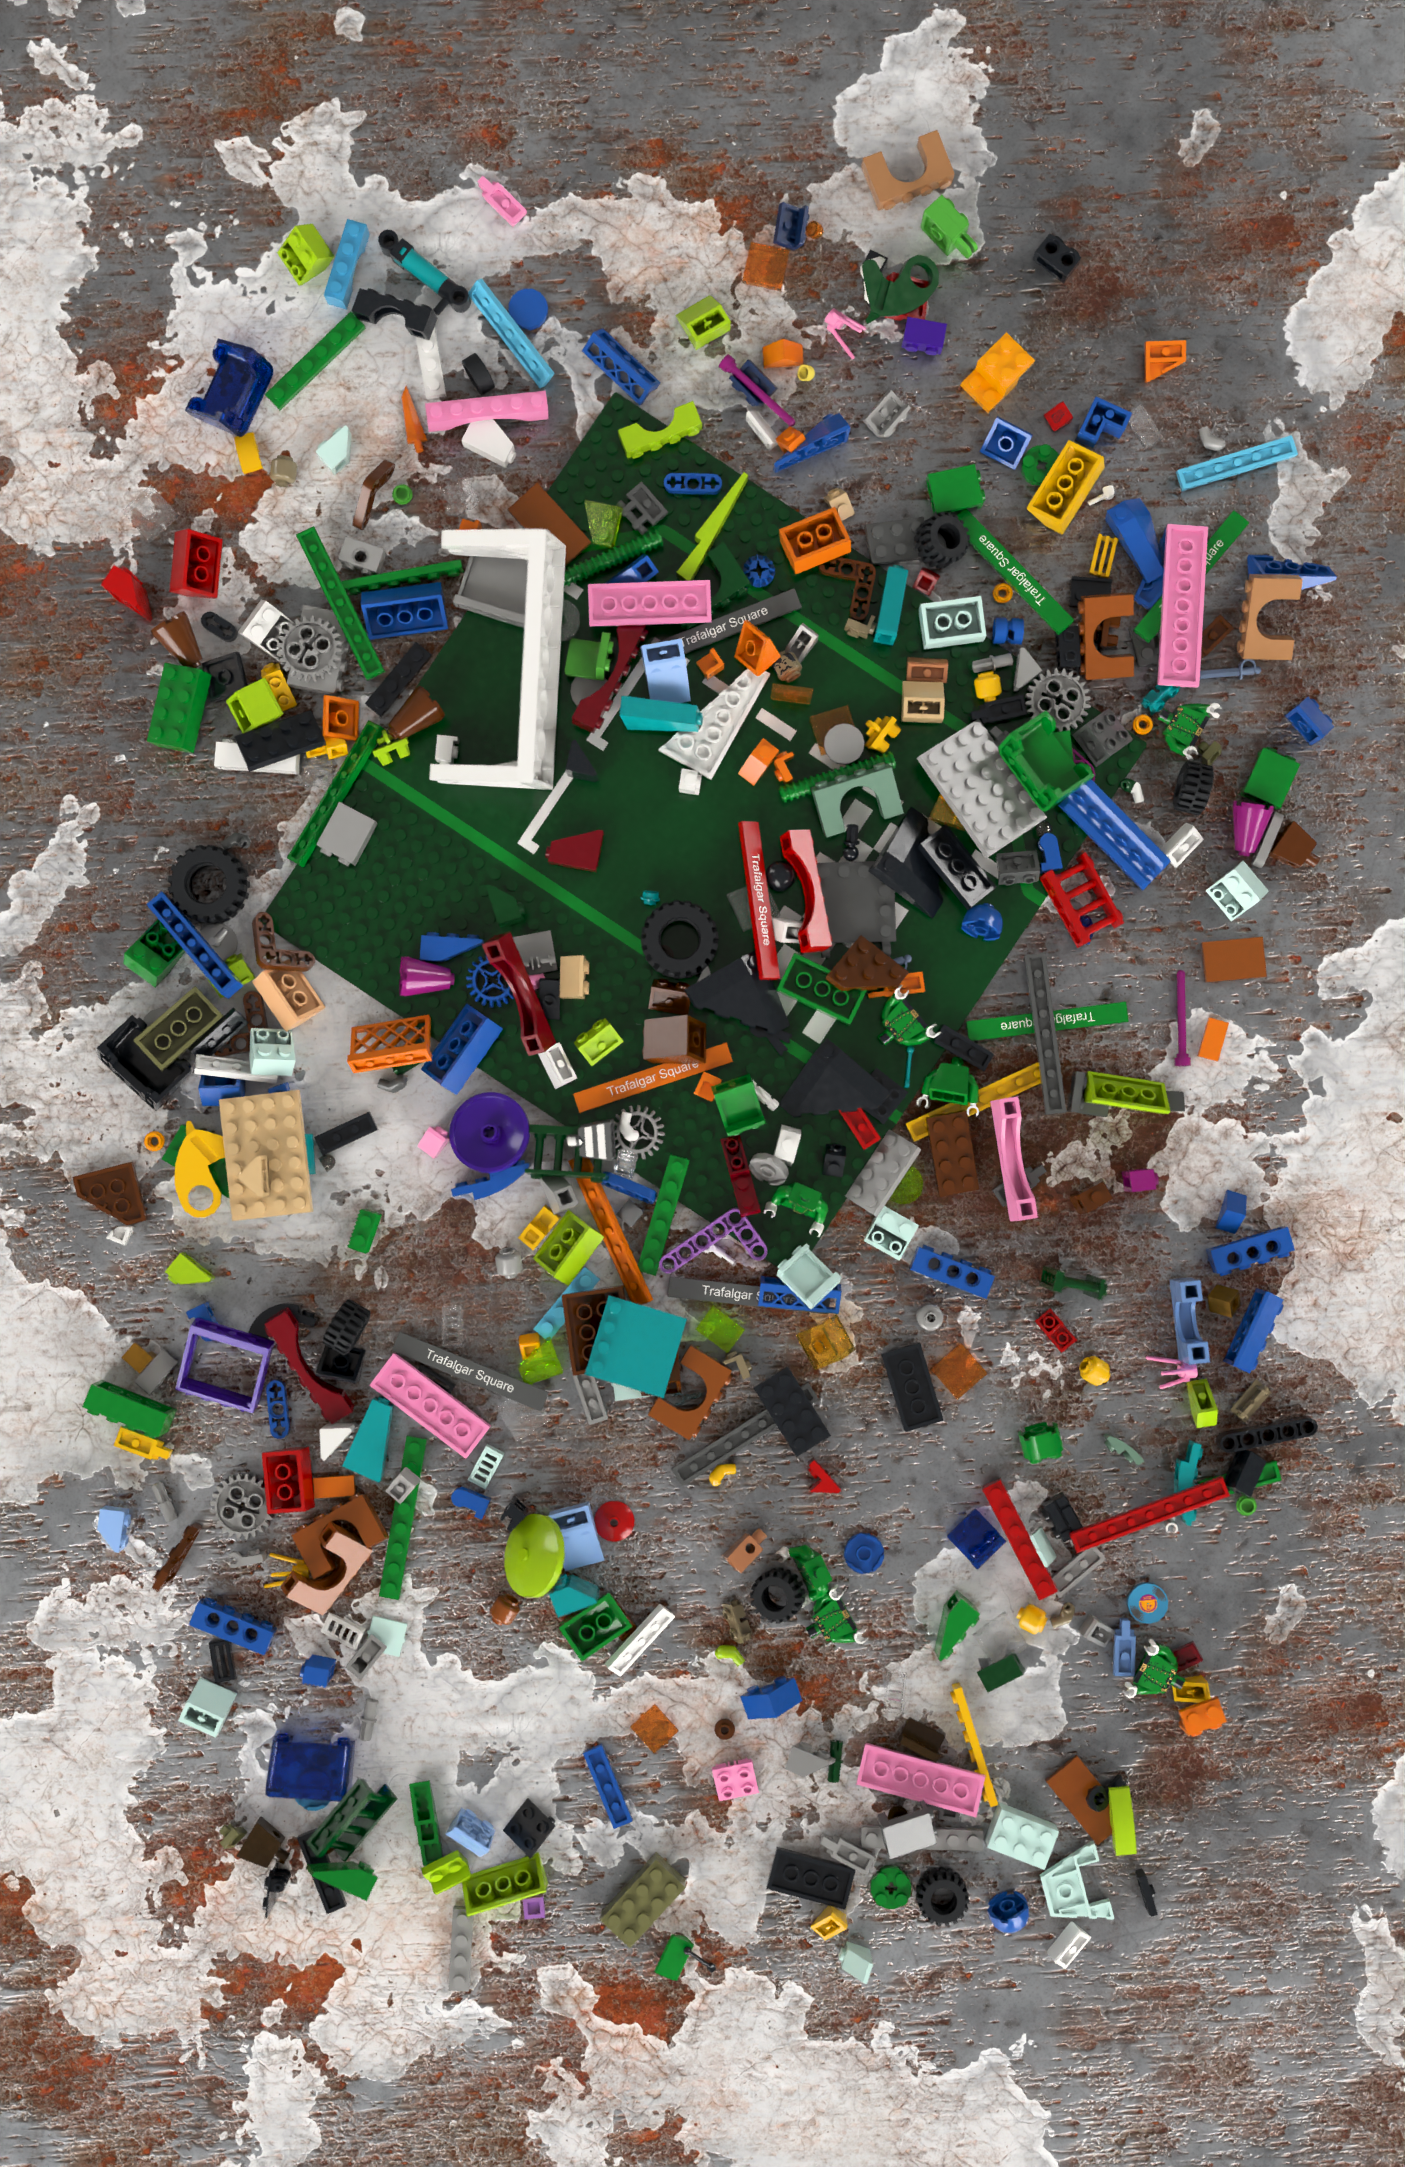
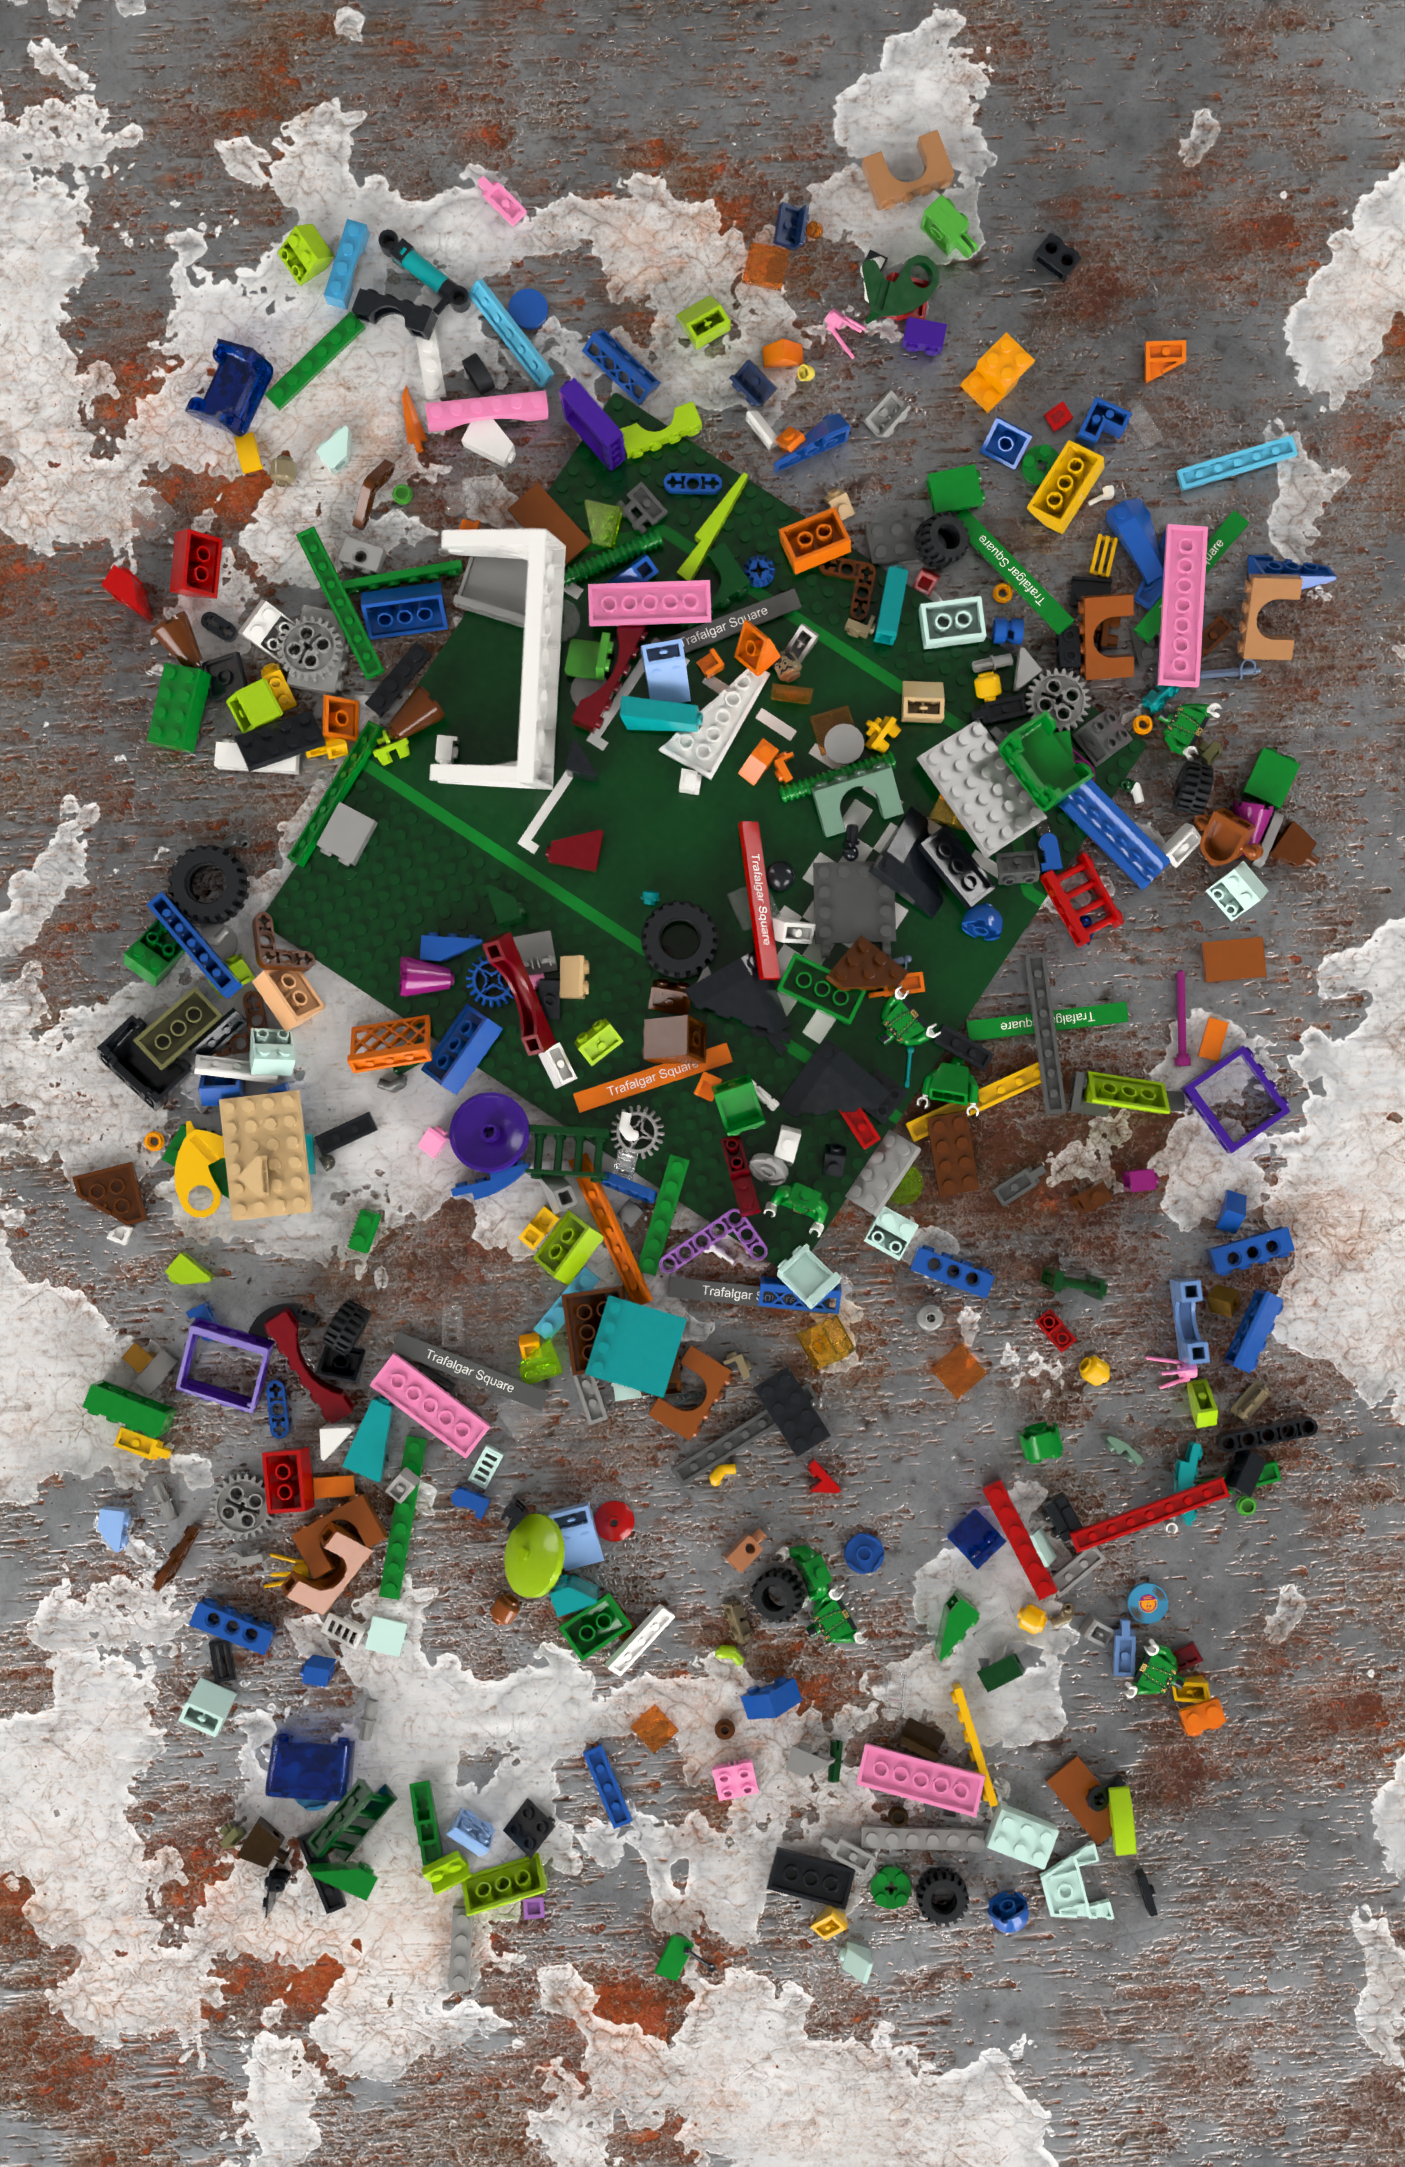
(366, 1657): light grey slope -> none
(508, 1262): light grey head -> none
(592, 424): none -> dark purple window
(595, 1140): dark grey torso -> none
(643, 1900): olive brick -> none
(720, 1329): clear neon green plate -> none
(728, 365): magenta piece -> none
(799, 852): arch -> none
(908, 1831): panel -> none
(912, 1387): black plate -> none
(927, 670): nougat slope -> none
(1017, 1190): bright pink arch -> none
(1068, 1945): white slope -> none
(1210, 1119): none -> dark purple window
(1211, 442): light grey arm -> none
(1226, 837): none -> dark orange piece
(1310, 720): blue slope -> none

